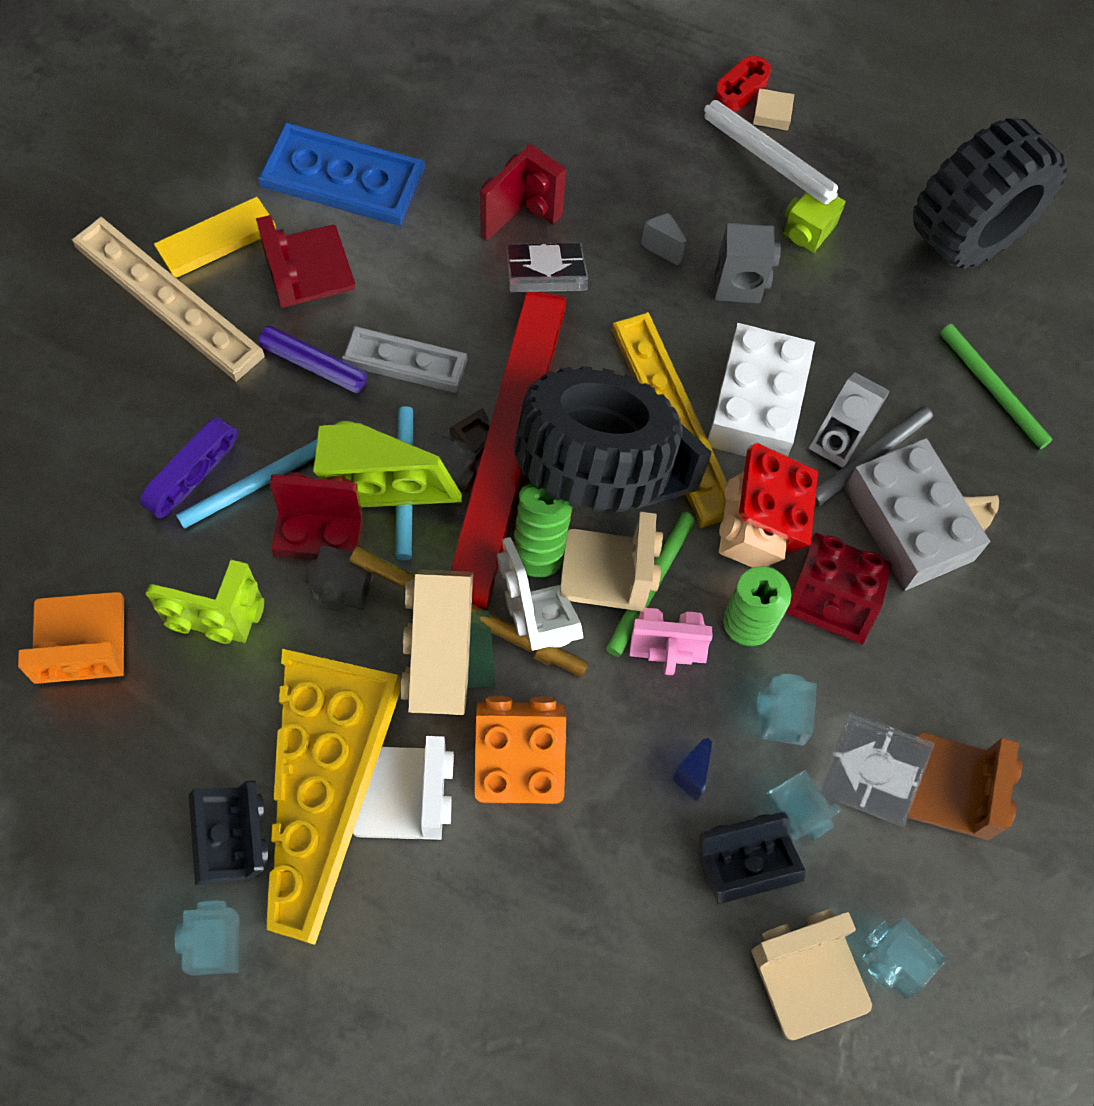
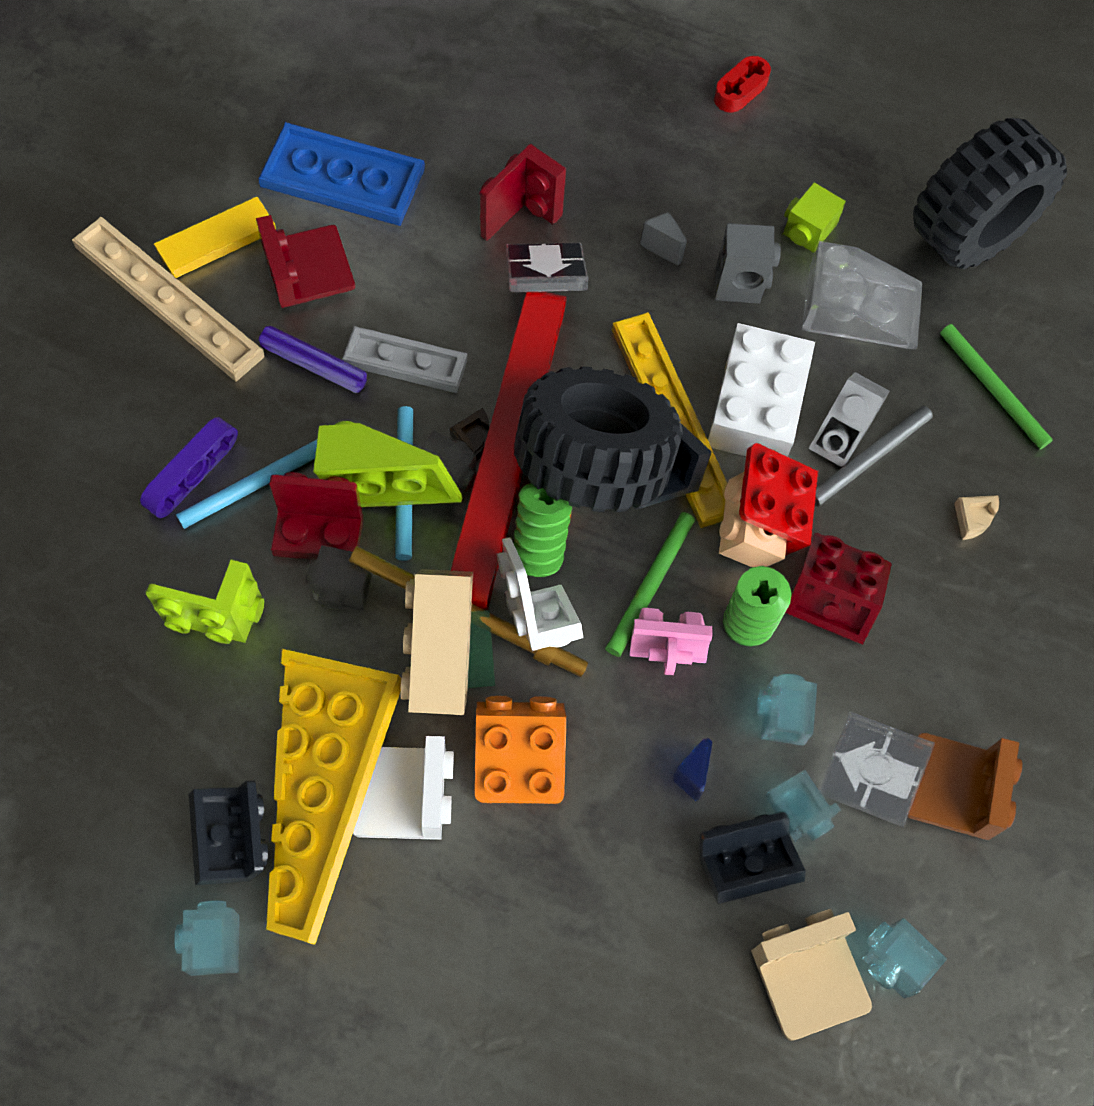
(76, 638): orange bracket -> none
(612, 567): tan bracket -> none
(771, 152): white axle -> none
(773, 109): tan tile -> none
(861, 298): none -> clear slope
(916, 514): light grey brick -> none

